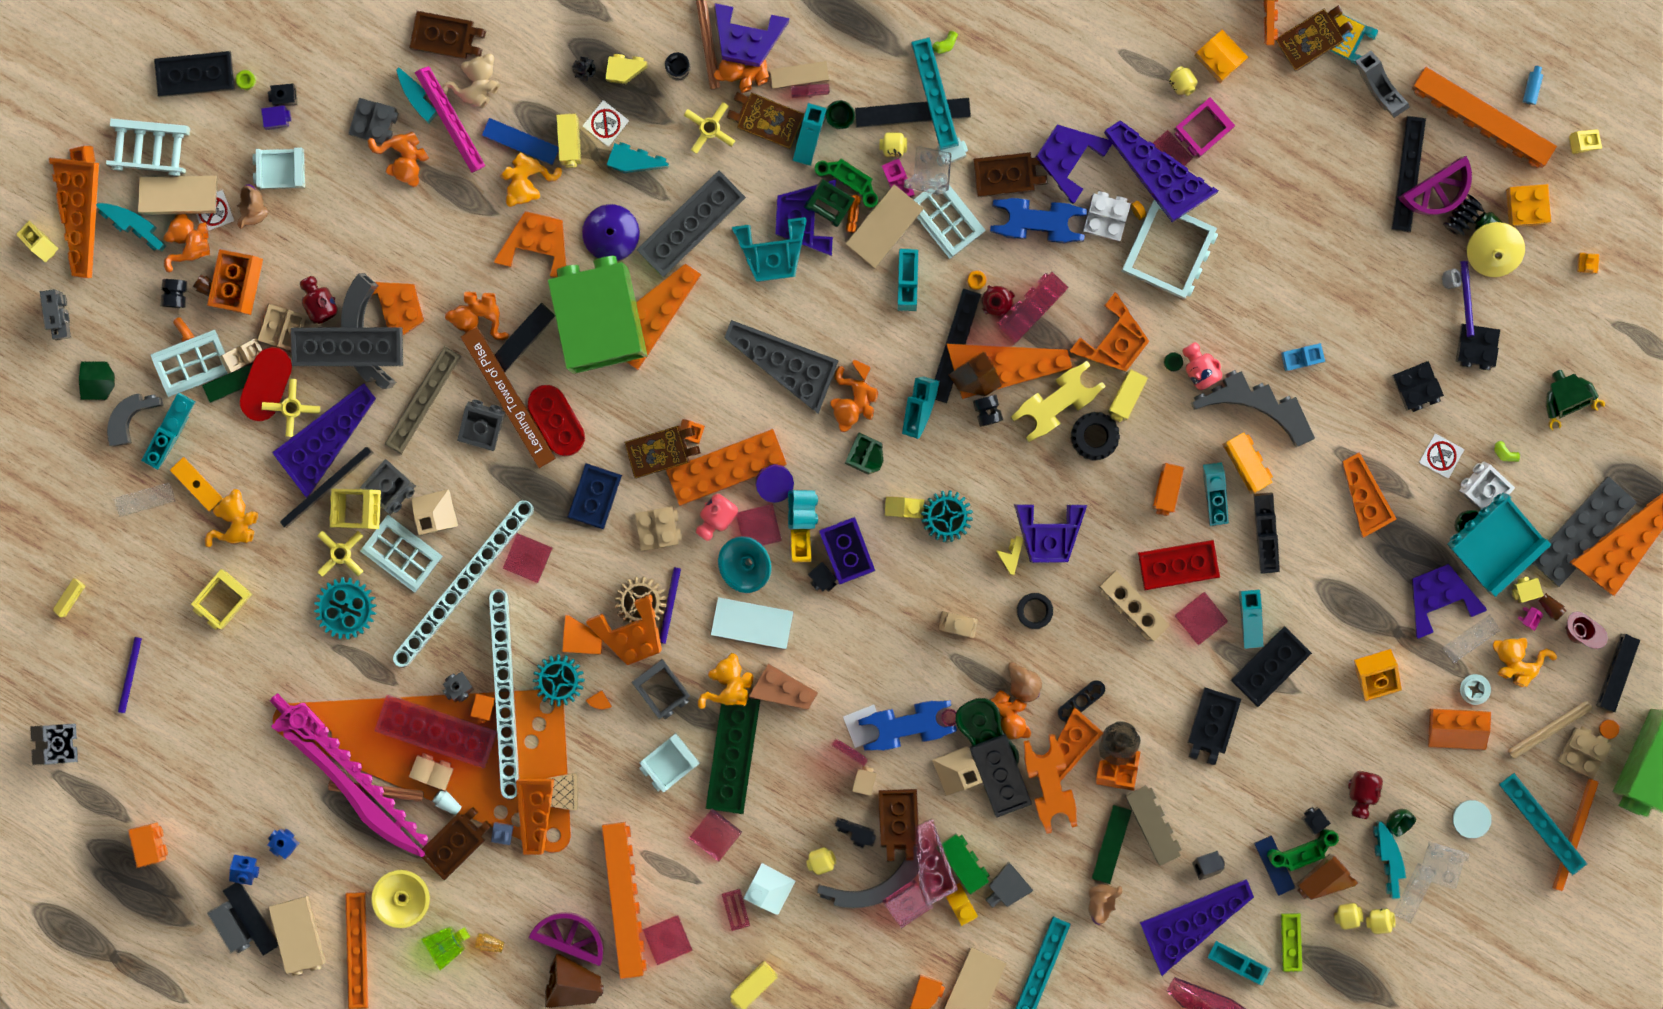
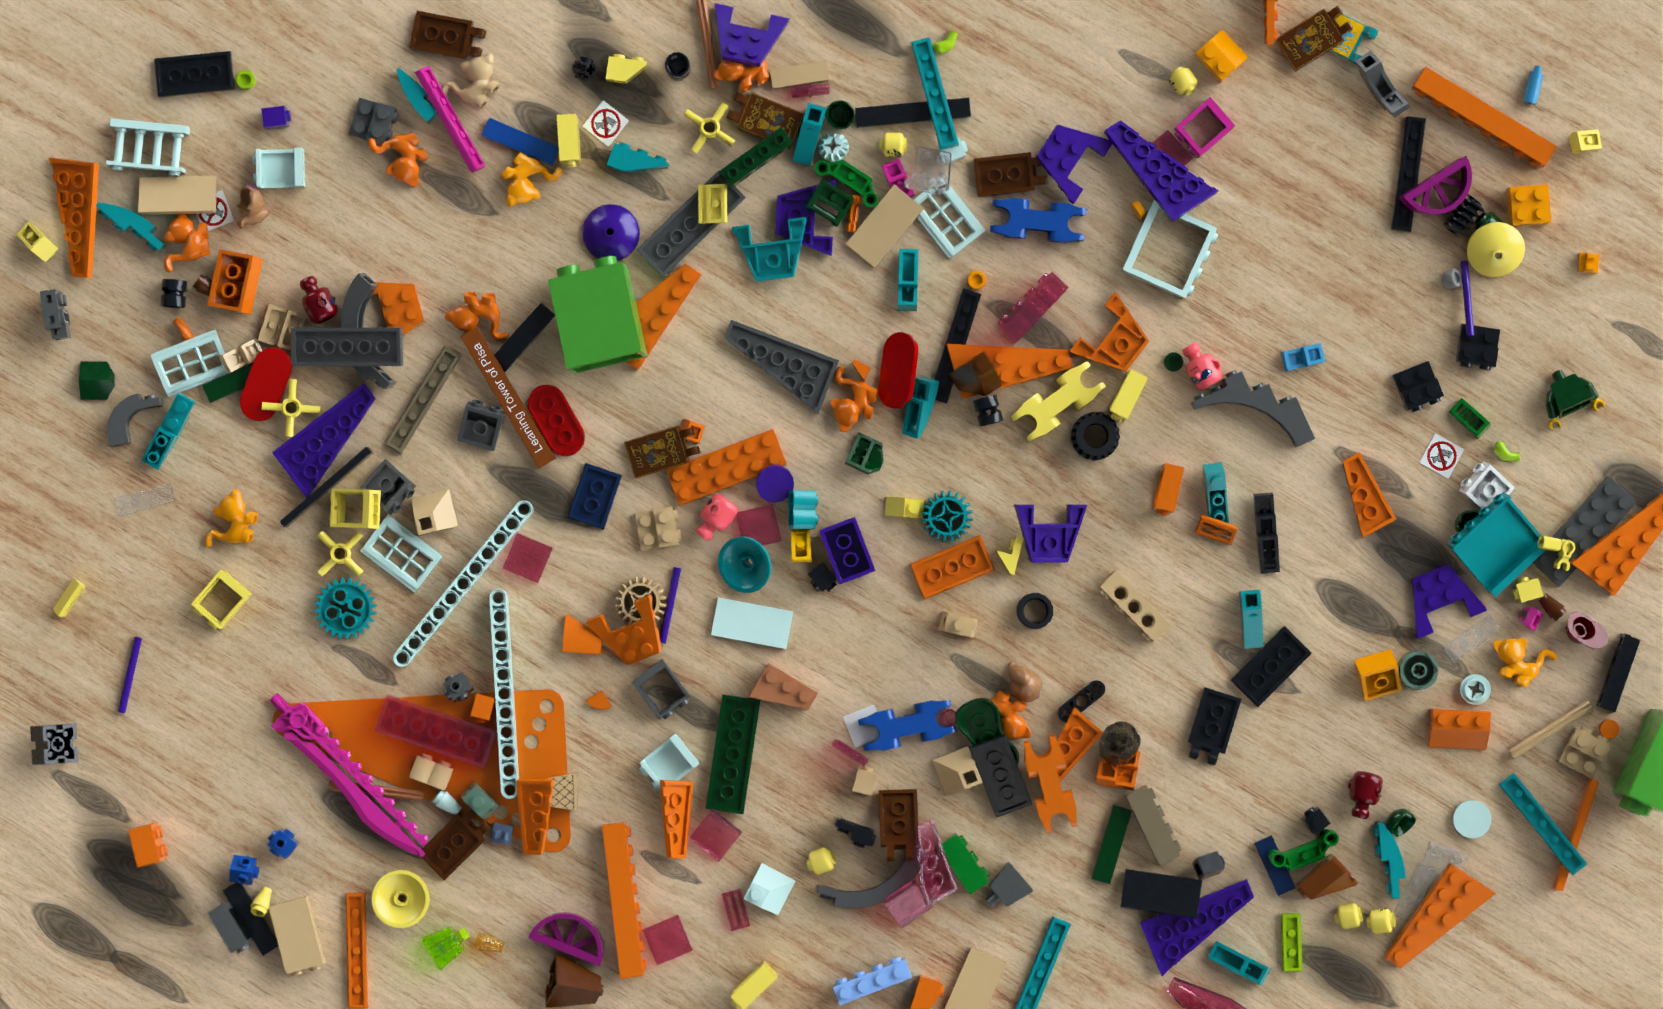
(83, 153): orange slope -> none
(188, 476): light orange tile -> none
(261, 903): none -> light yellow cone
(283, 95): black brick -> none
(480, 801): none -> sand green torso
(538, 235): orange wing -> none
(574, 685): teal gear -> none
(676, 809): none -> orange wing
(712, 203): none -> light yellow plate
(728, 673): light orange animal -> none
(755, 158): none -> dark green brick
(838, 152): none -> light aqua gear
(871, 981): none -> light blue brick
(898, 370): none -> red tile
(952, 567): none -> orange tile
(961, 906): yellow slope -> none
(997, 300): dark red piece -> none
(1102, 902): medium nougat hair -> none
(1107, 216): white plate -> none
(1161, 893): none -> black tile
(1179, 565): red tile -> none
(1201, 618): clear pink tile -> none
(1218, 527): none -> orange tile
(1248, 462): light orange slope -> none
(1428, 670): none -> sand green brick
(1445, 905): none -> orange wing
(1486, 424): none -> green slope
(1563, 547): none -> light yellow bar

